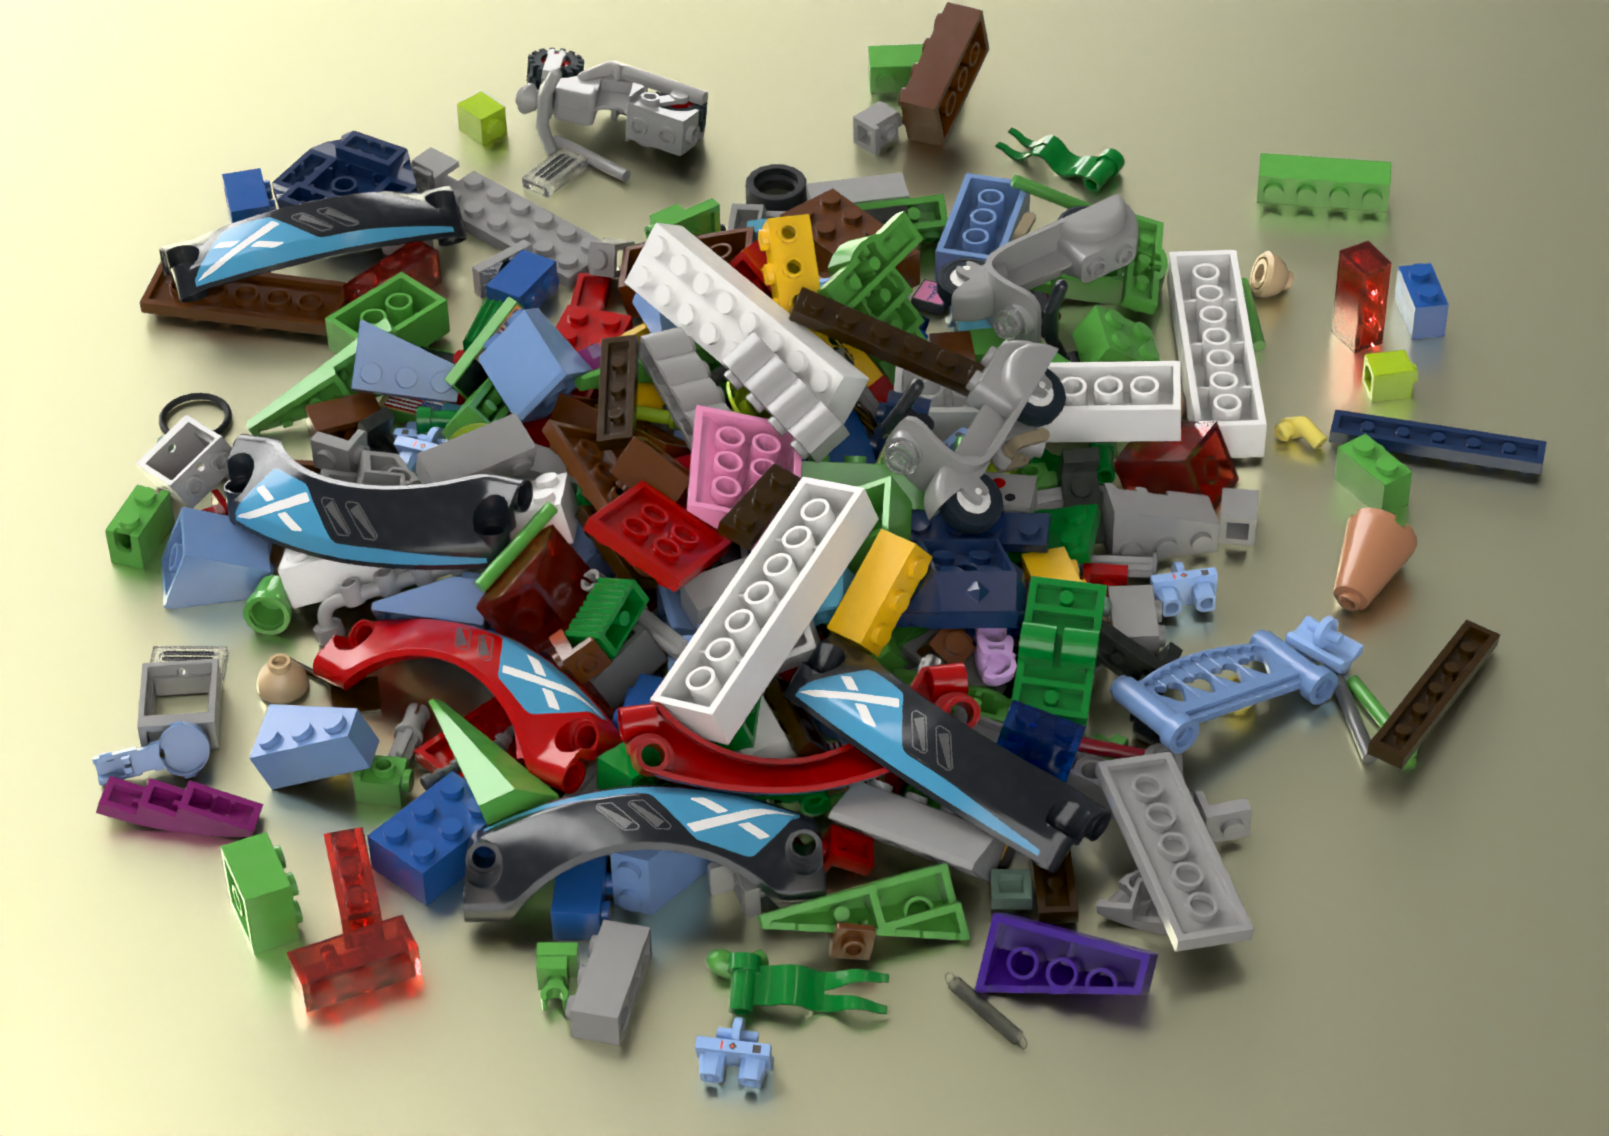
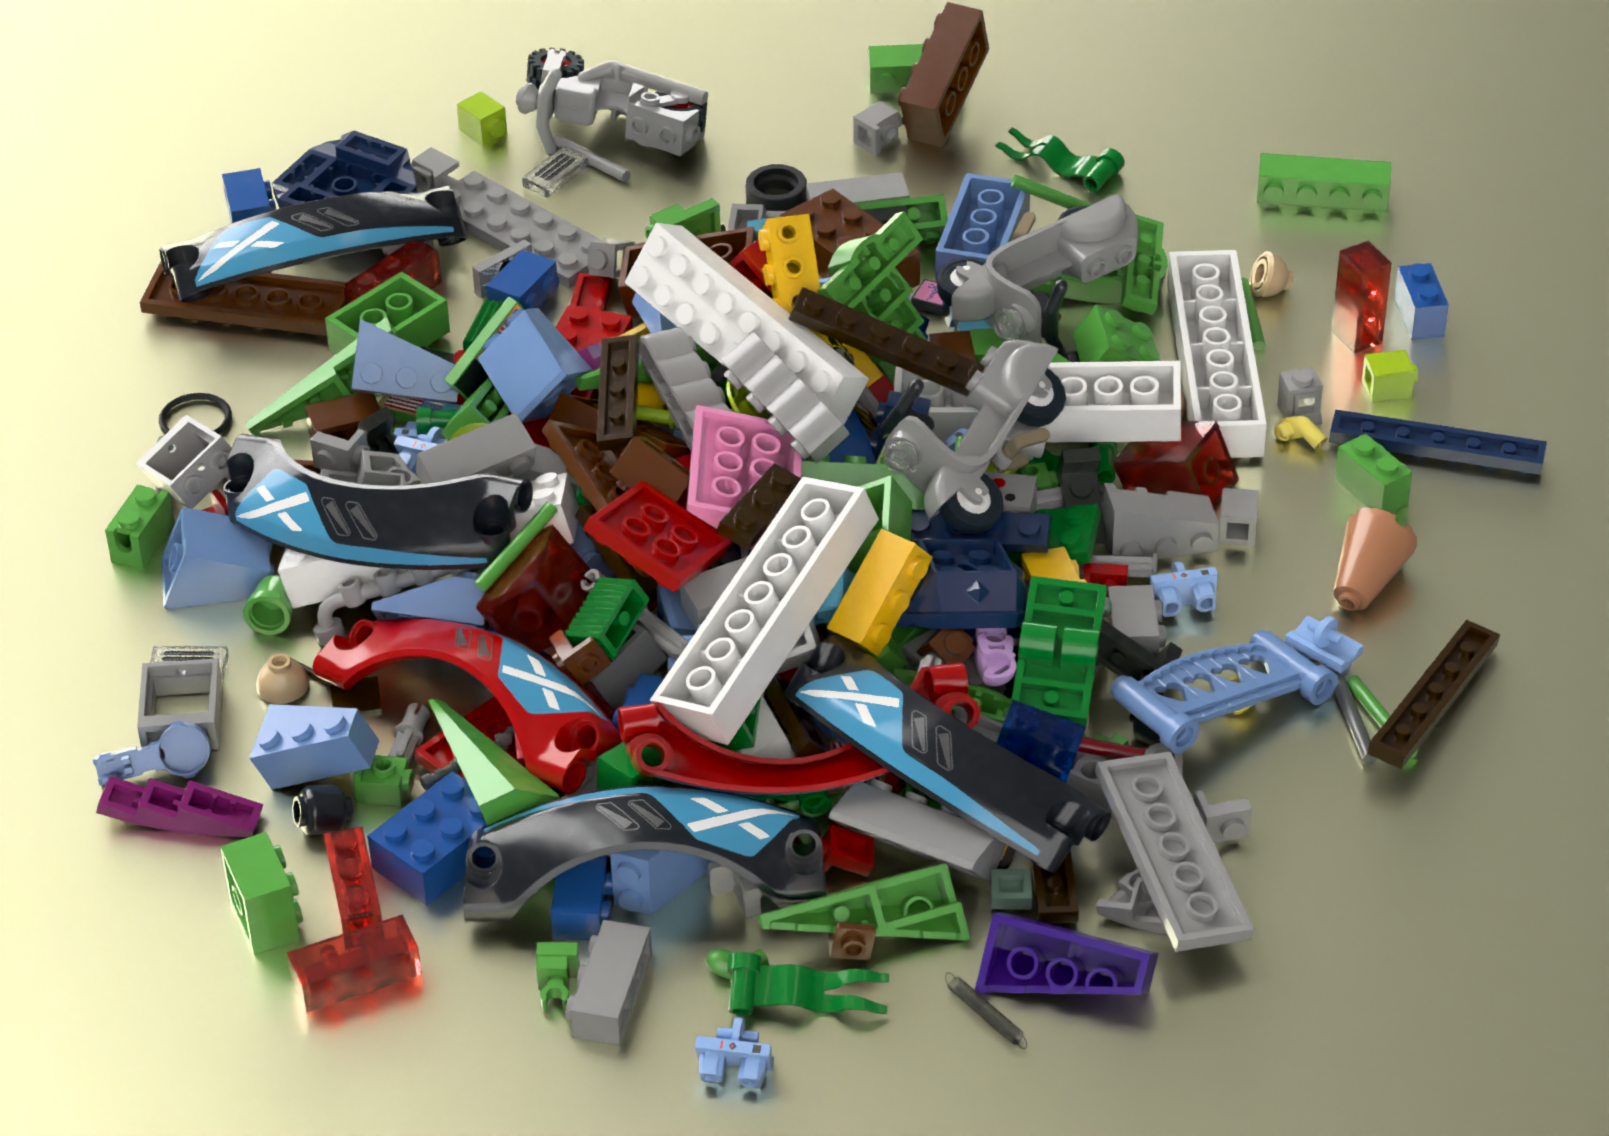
(321, 809): none -> black head
(1300, 394): none -> light grey window

